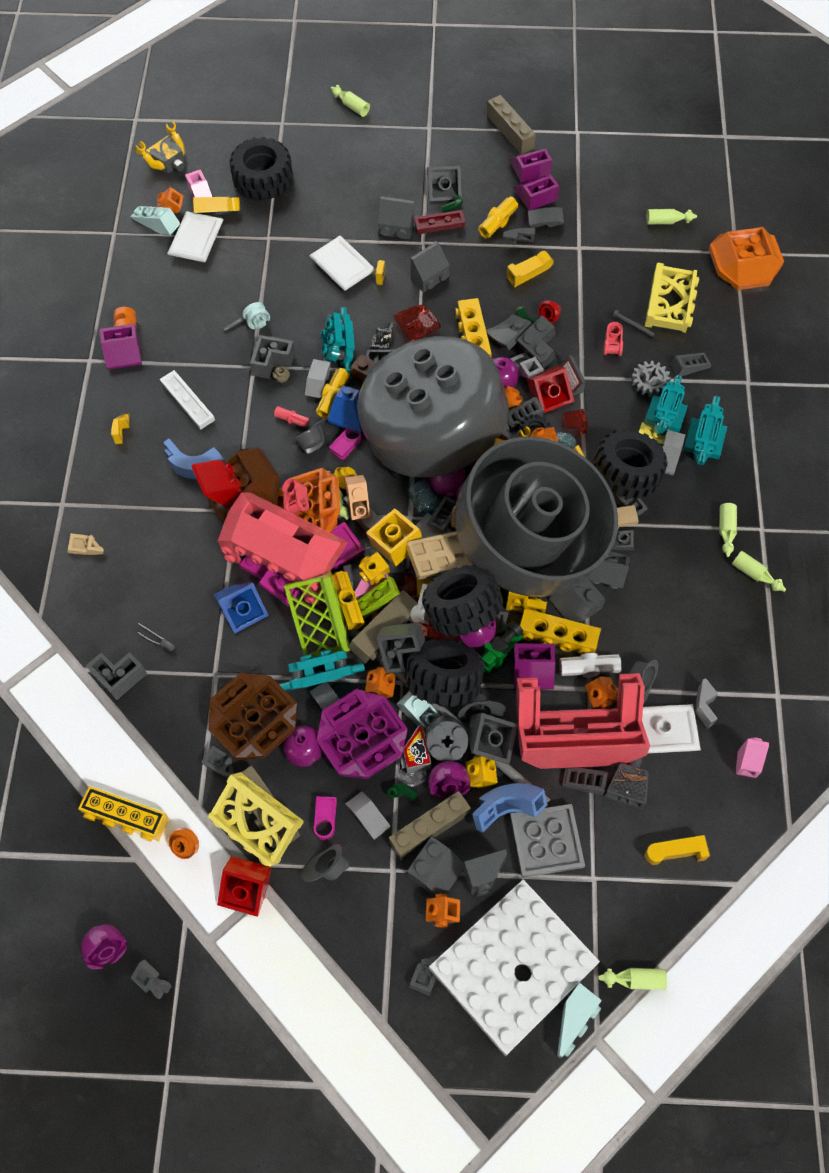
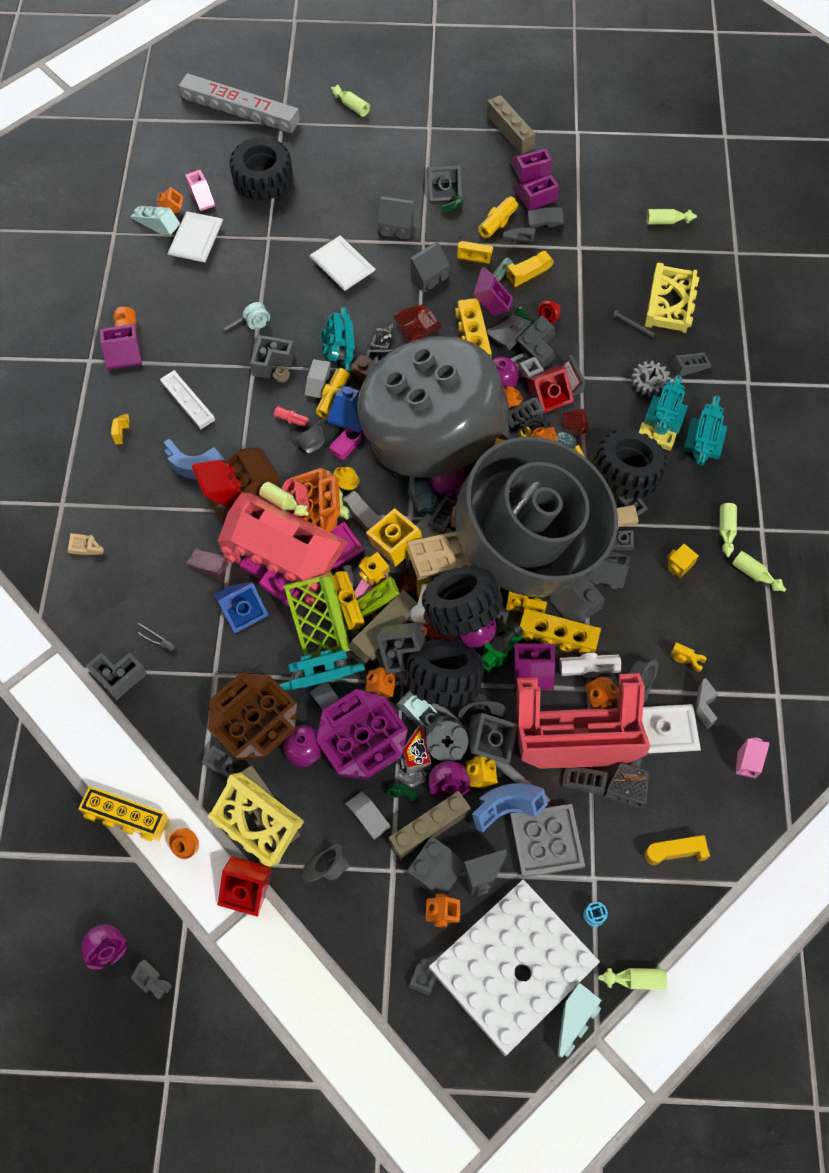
(165, 154): torso -> none
(208, 563): none -> clear pink slope
(215, 204): yellow leg -> none
(239, 103): none -> light grey brick
(281, 499): none -> yellowish green wheel
(325, 812): dark pink piece -> none
(357, 497): light nougat slope -> none
(380, 272): yellow tile -> none
(439, 221): dark red plate -> none
(474, 252): none -> yellow panel
(492, 293): none -> magenta slope
(502, 269): none -> sand green piece
(592, 917): none -> medium azure wheel
(613, 342): coral piece -> none
(672, 447): light grey slope -> none
(681, 560): none -> yellow brick
(686, 655): none -> yellow plate
(746, 257): orange piece -> none

